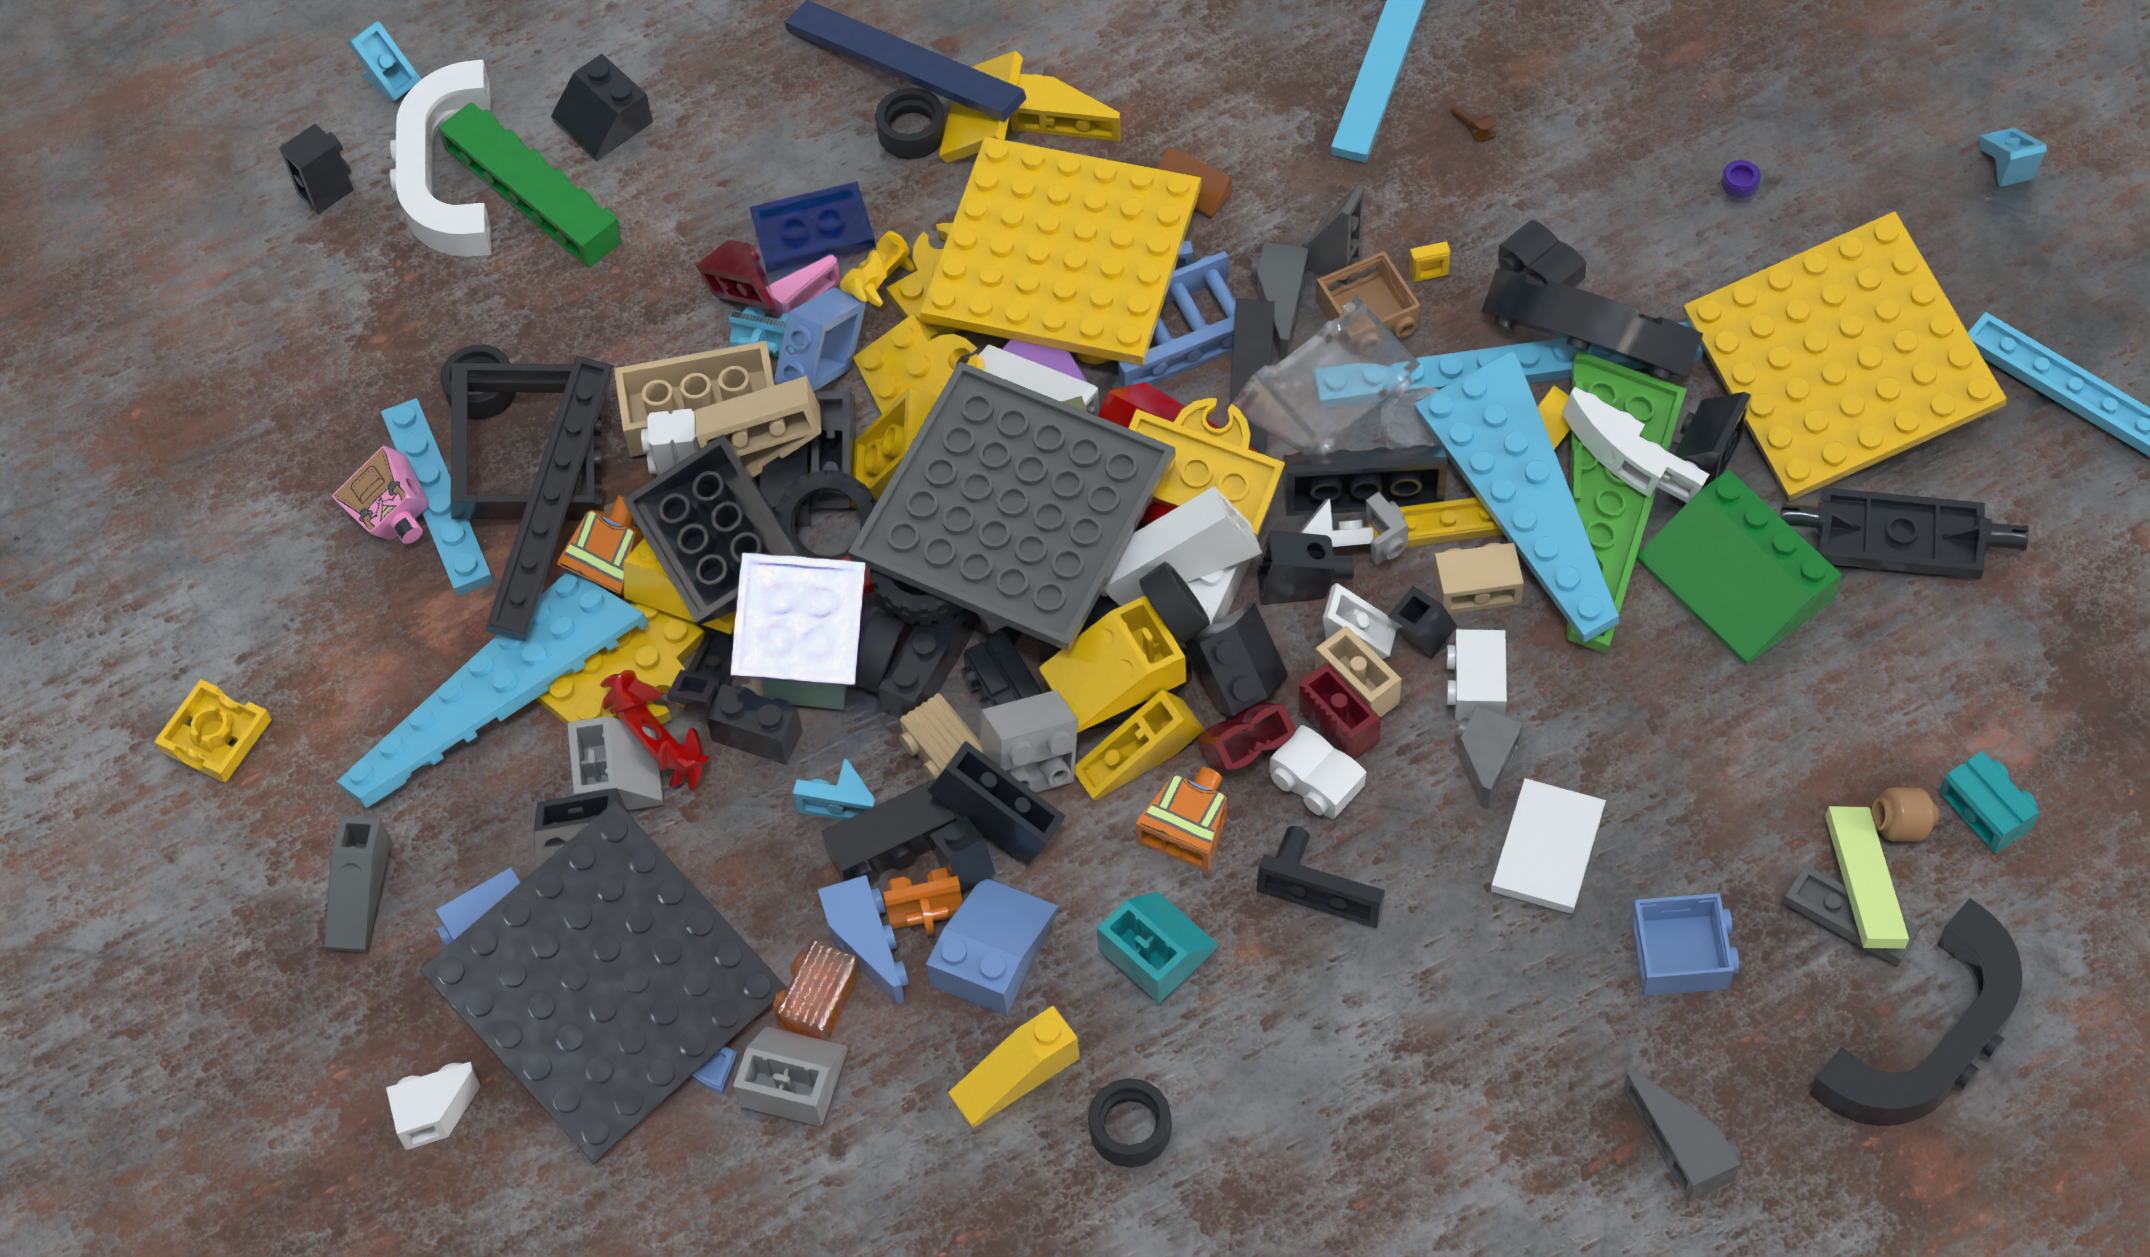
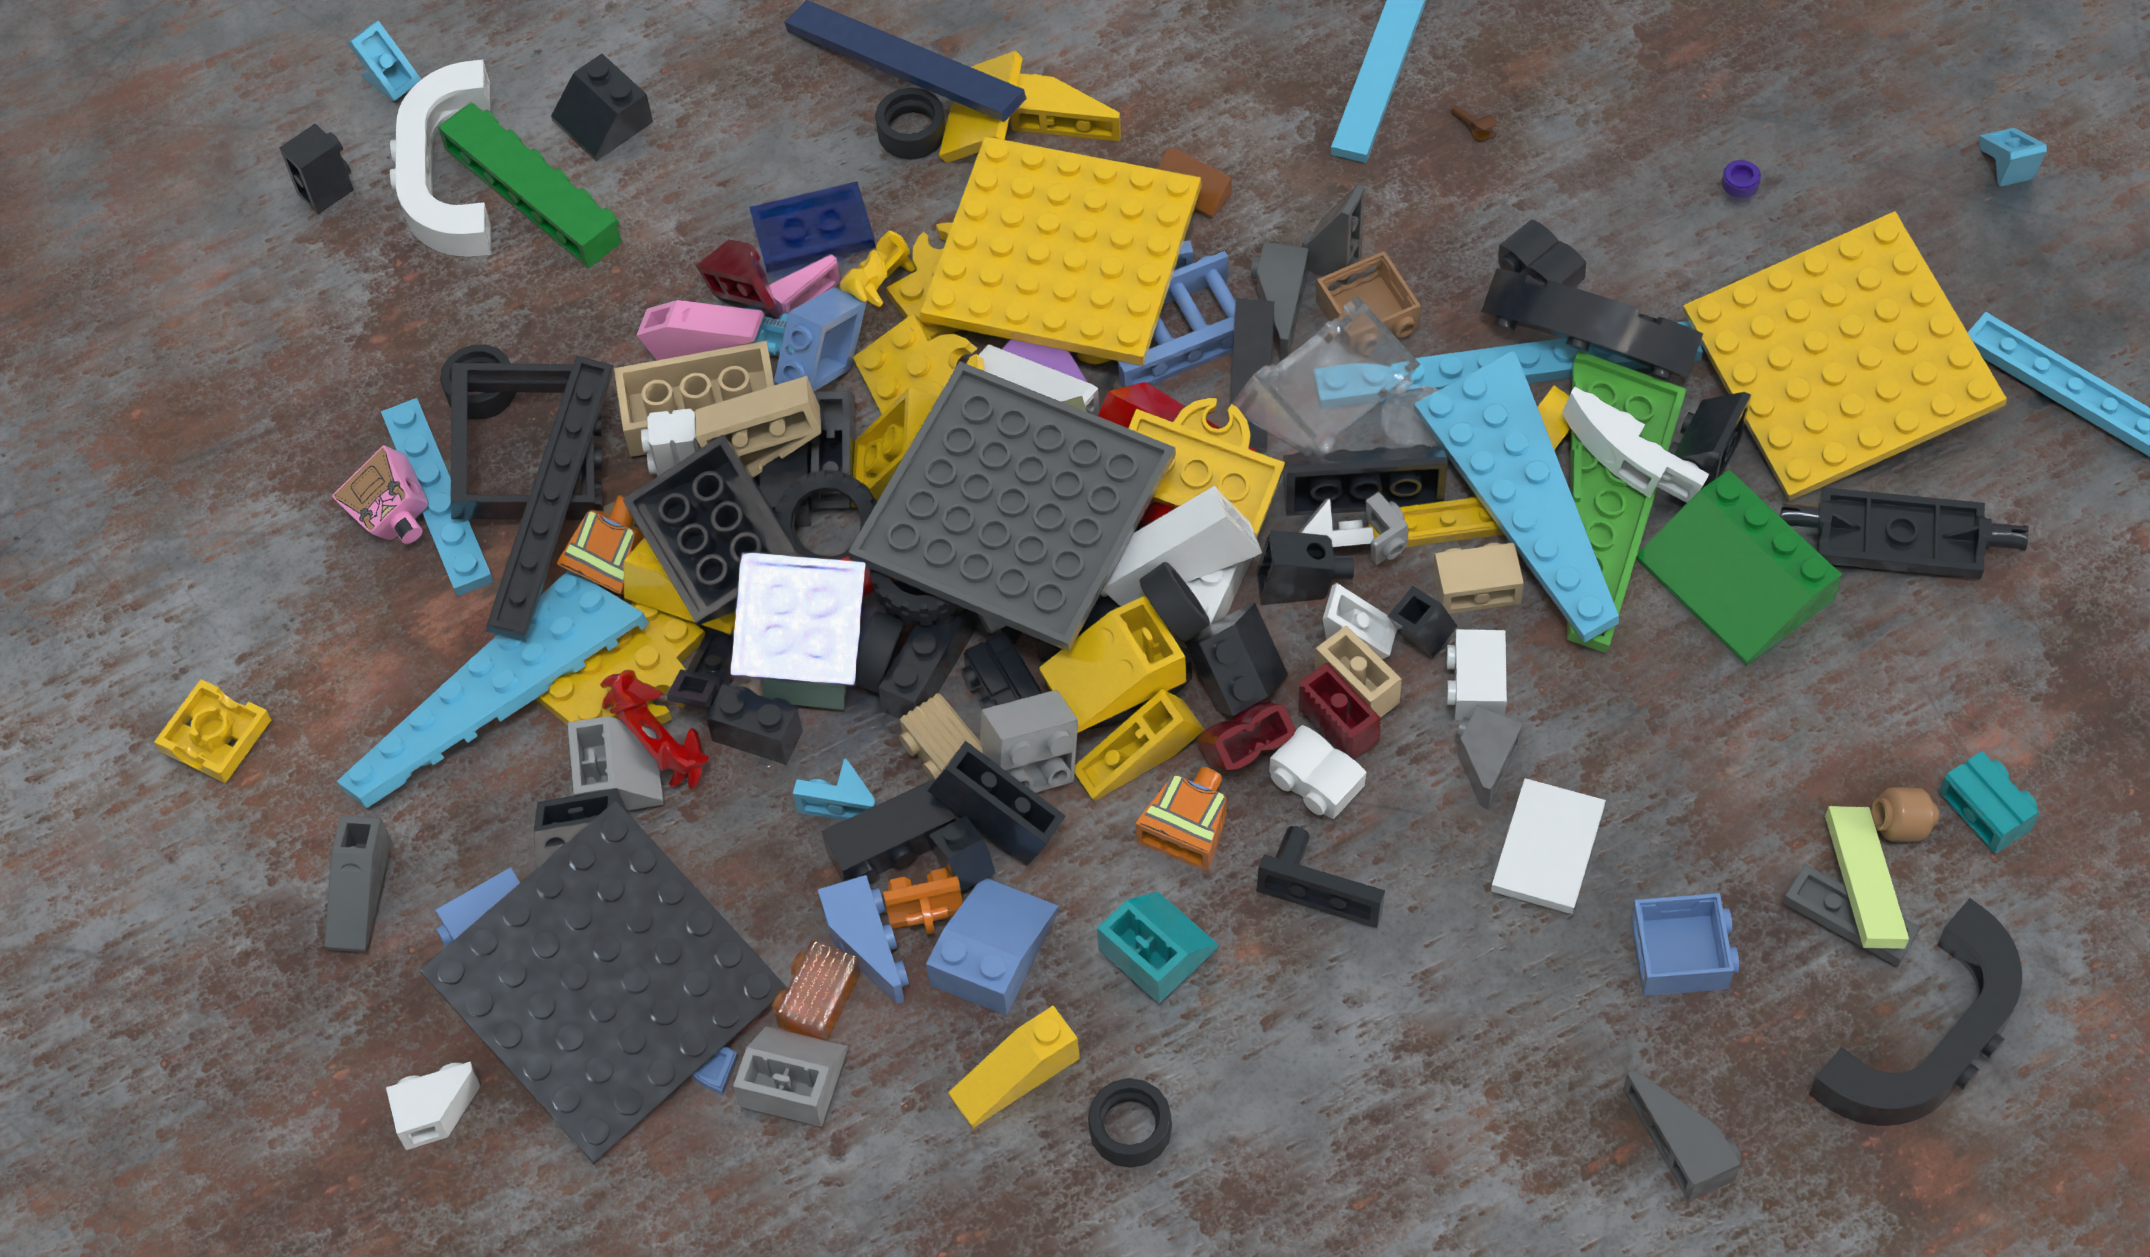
(696, 327): none -> bright pink slope
(1429, 261): yellow tile -> none

